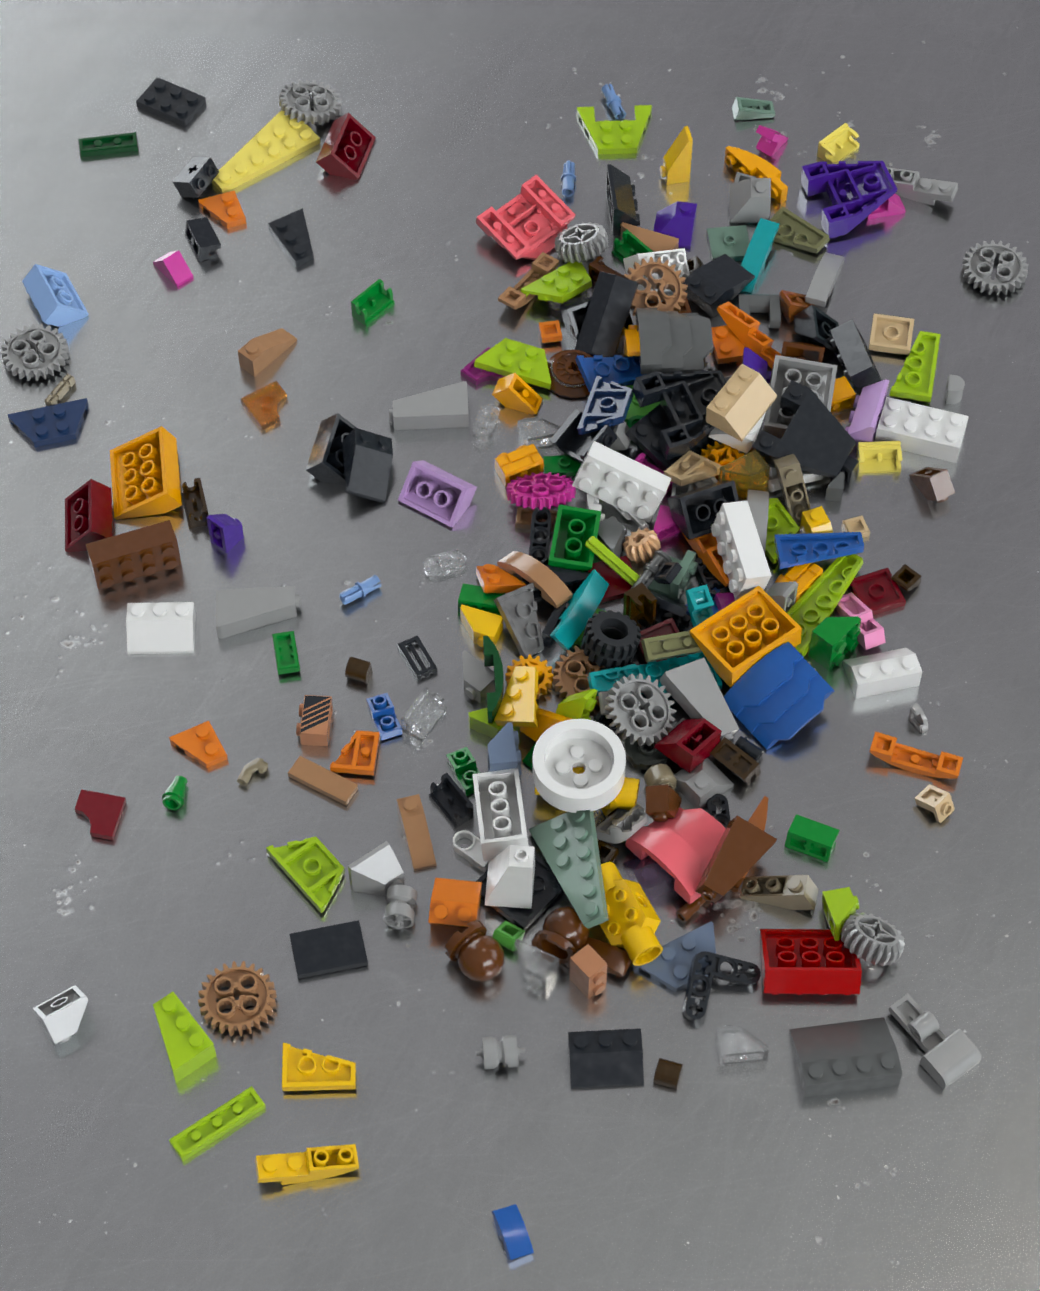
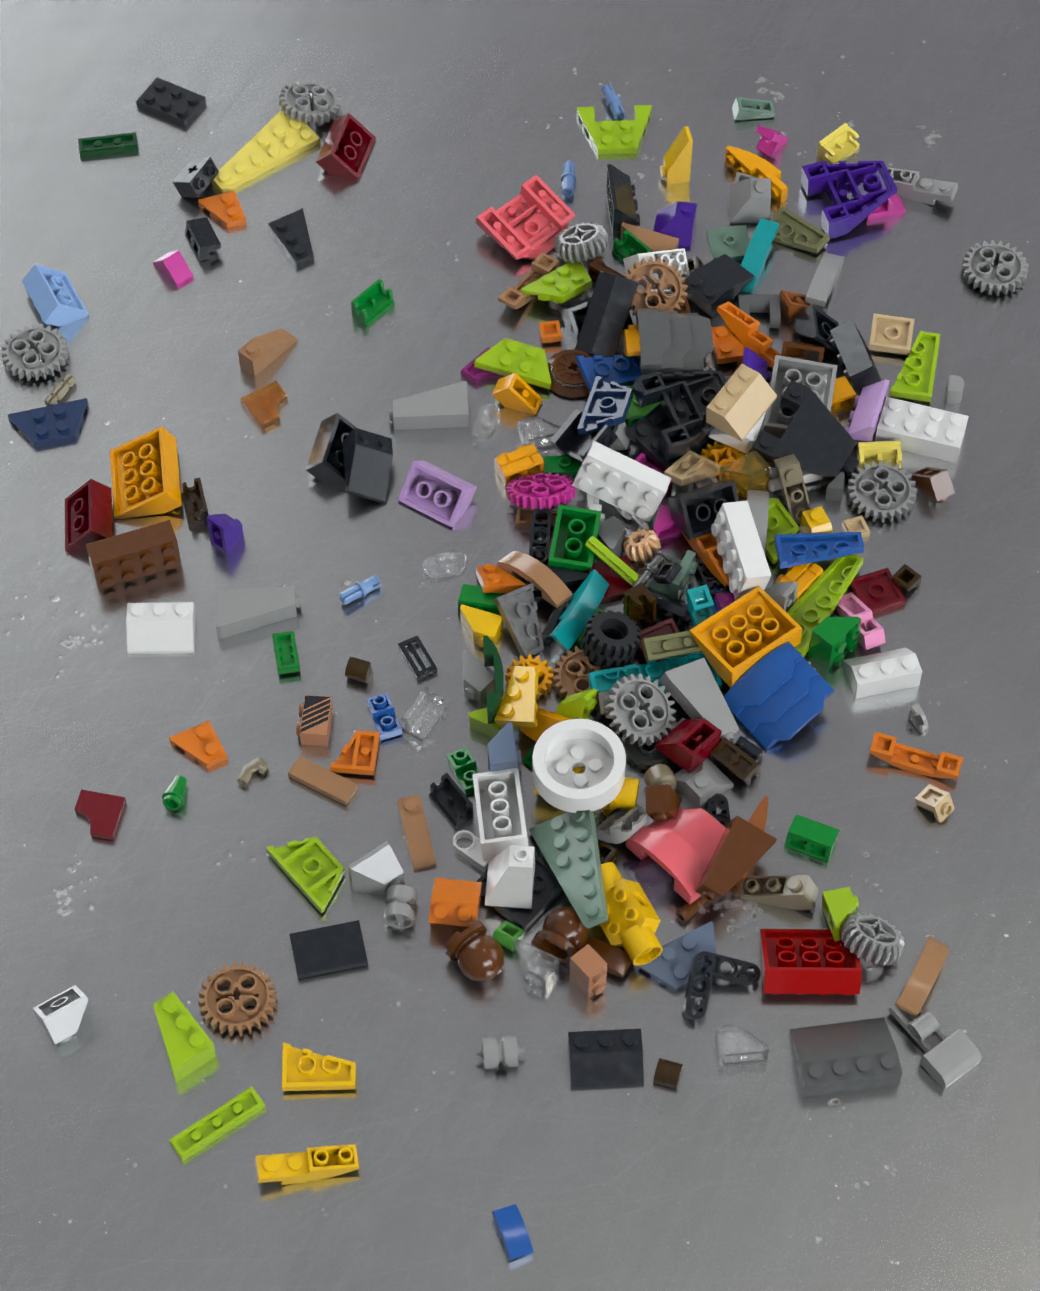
(882, 491): none -> light grey gear
(923, 976): none -> medium nougat slope

